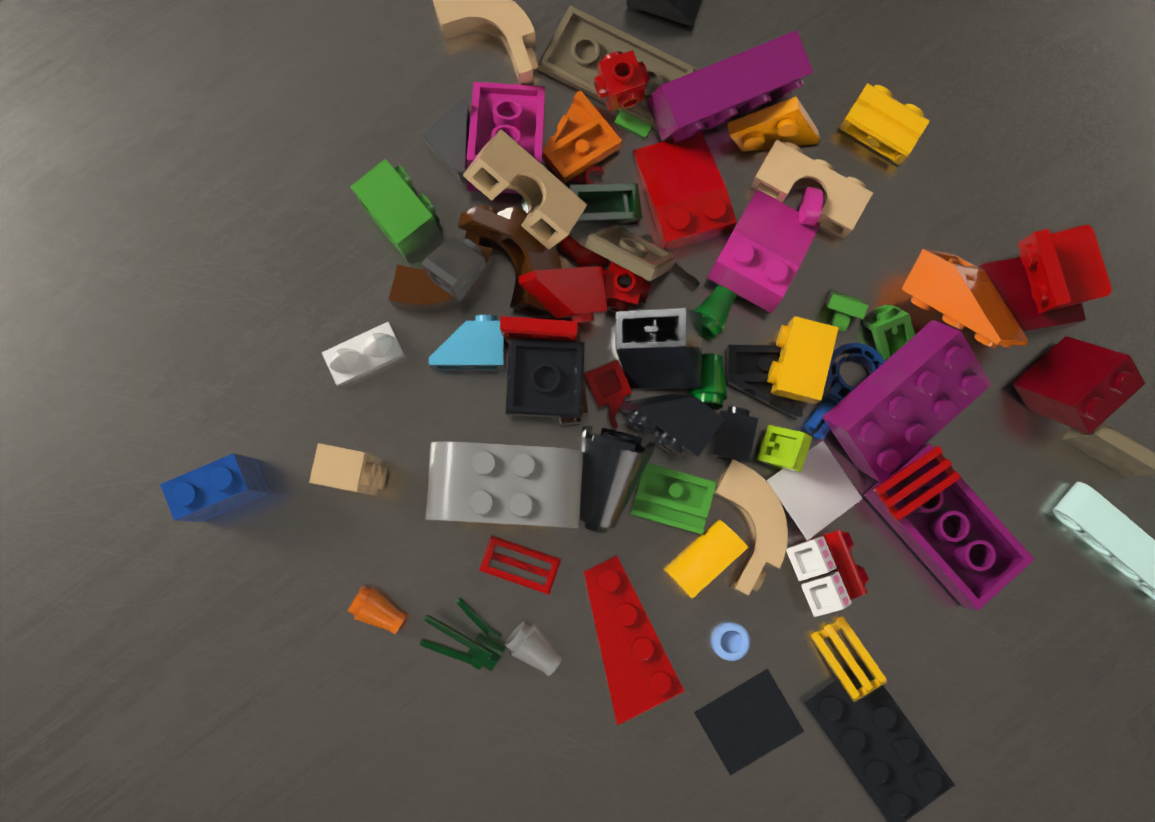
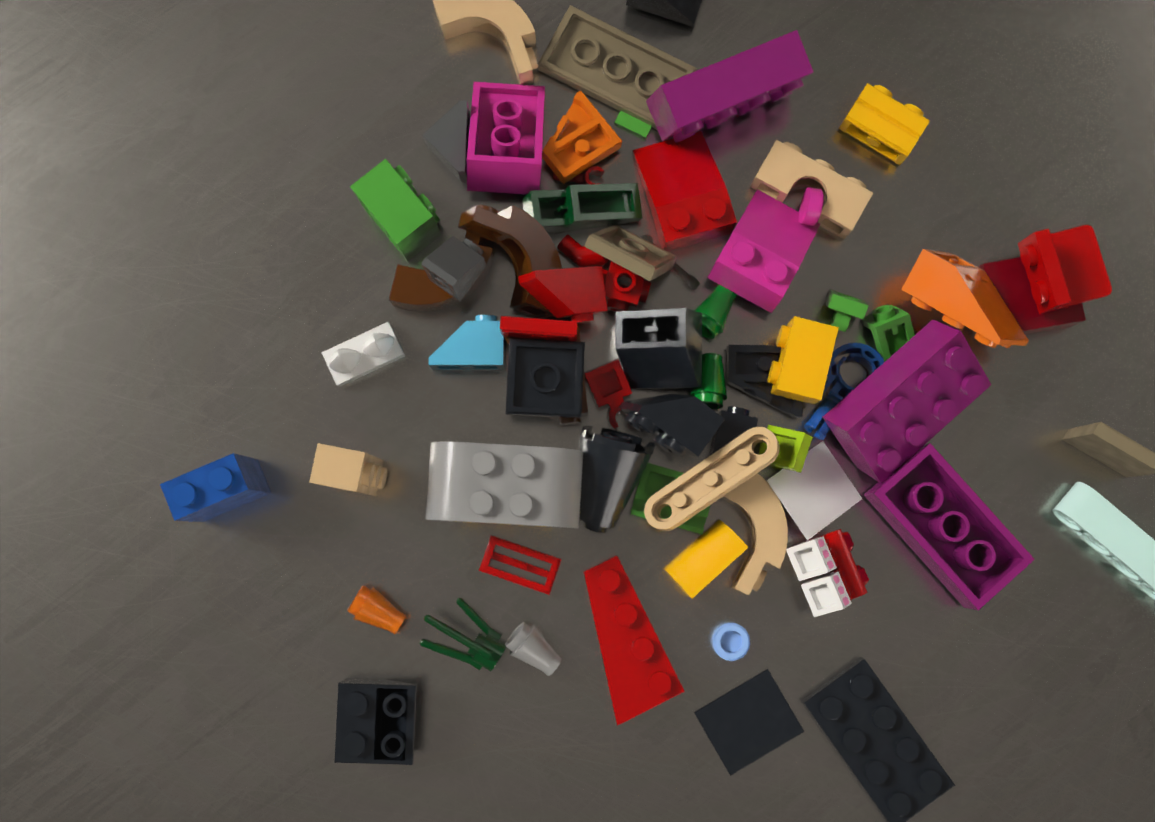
(375, 721): none -> black slope
(550, 204): tan arch -> none
(621, 80): red brick -> none
(712, 479): none -> tan plate
(779, 122): light orange wing -> none
(830, 631): yellow tile -> none
(943, 465): red tile -> none
(1079, 384): dark red brick -> none

